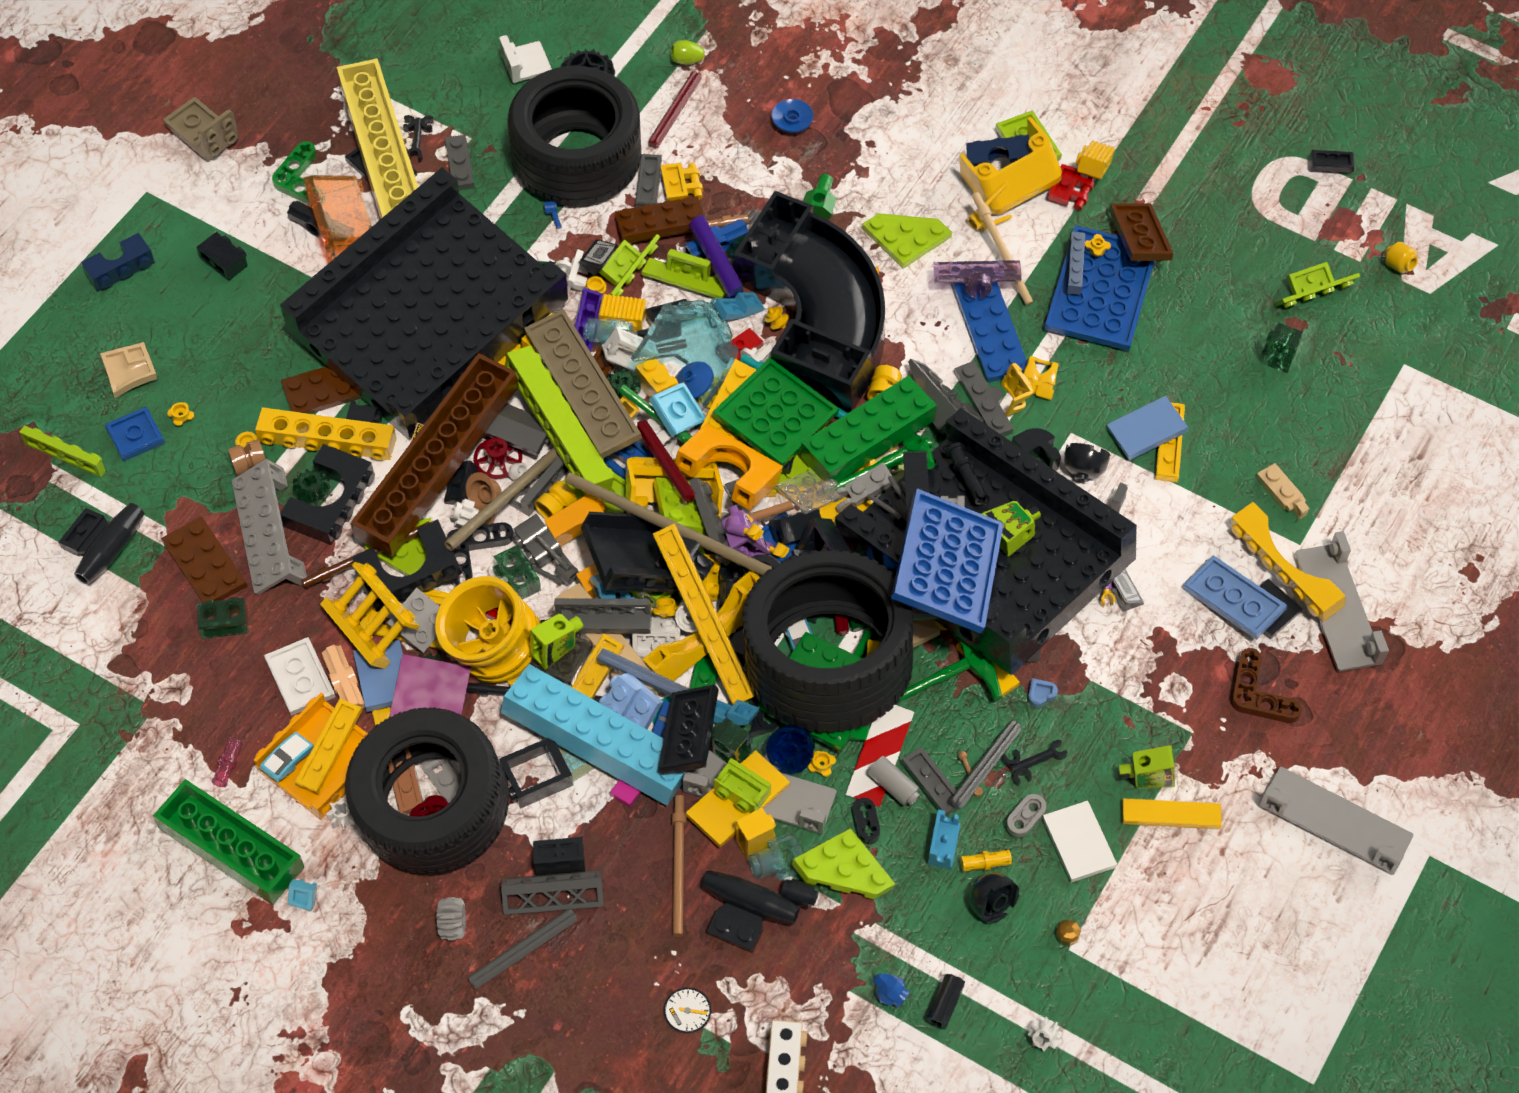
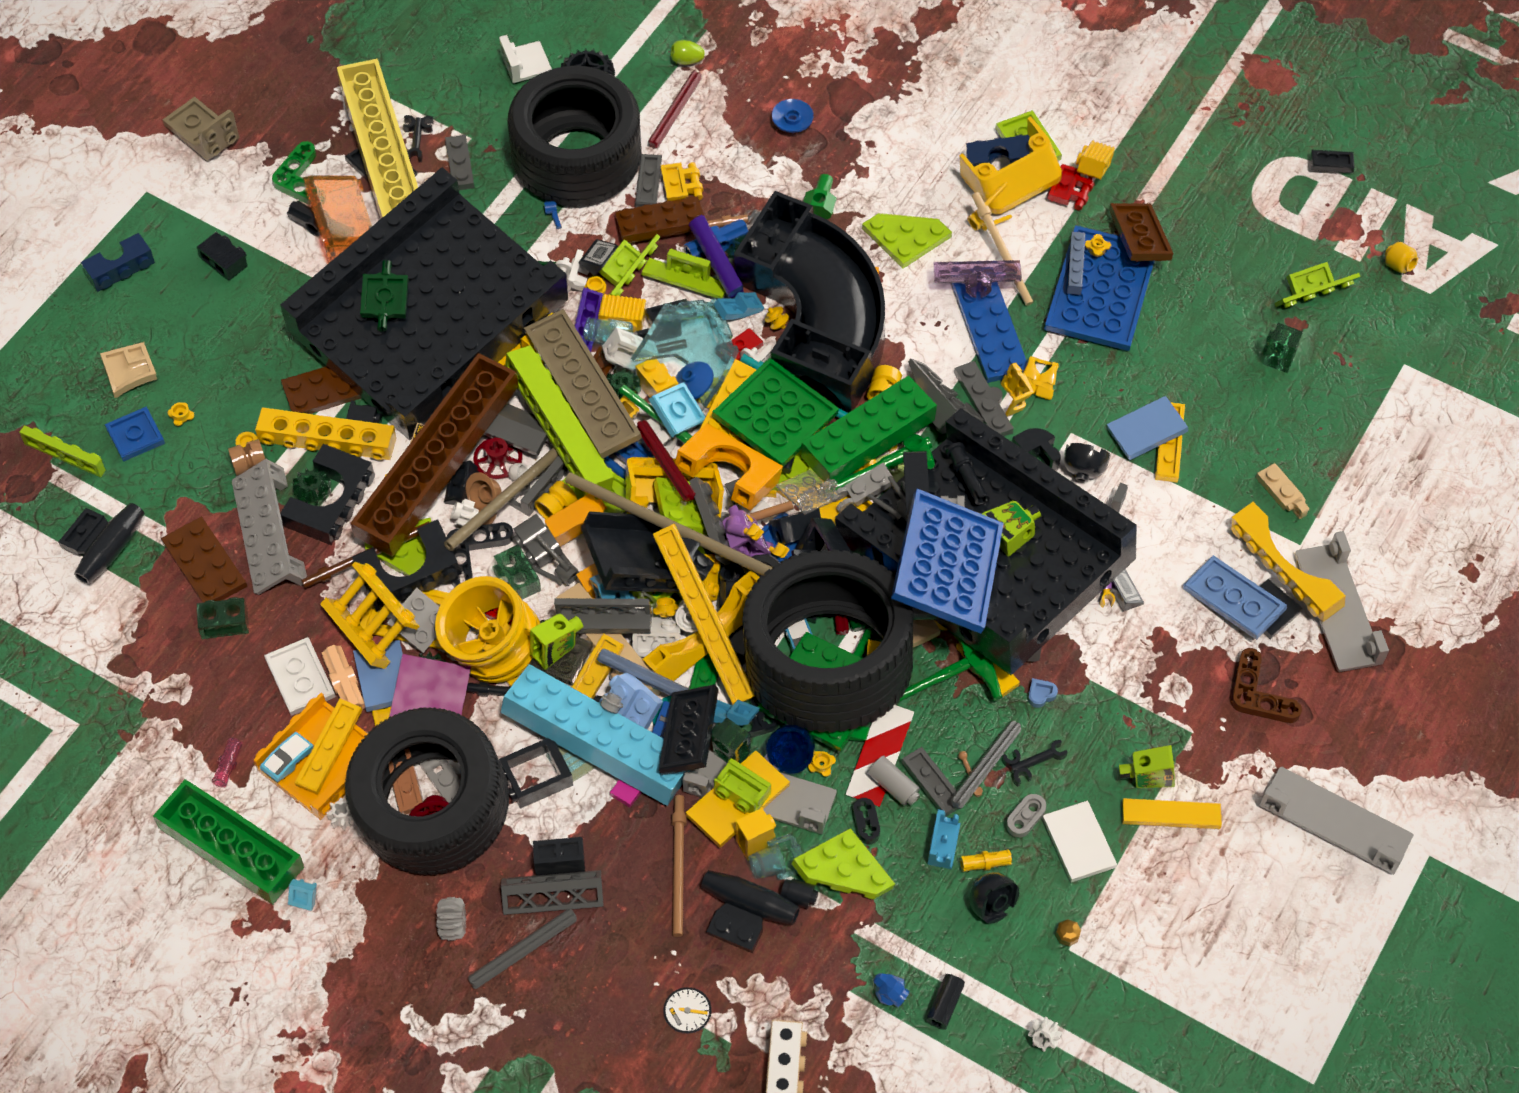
(384, 296): none -> dark green plate
(611, 702): none -> light grey plate

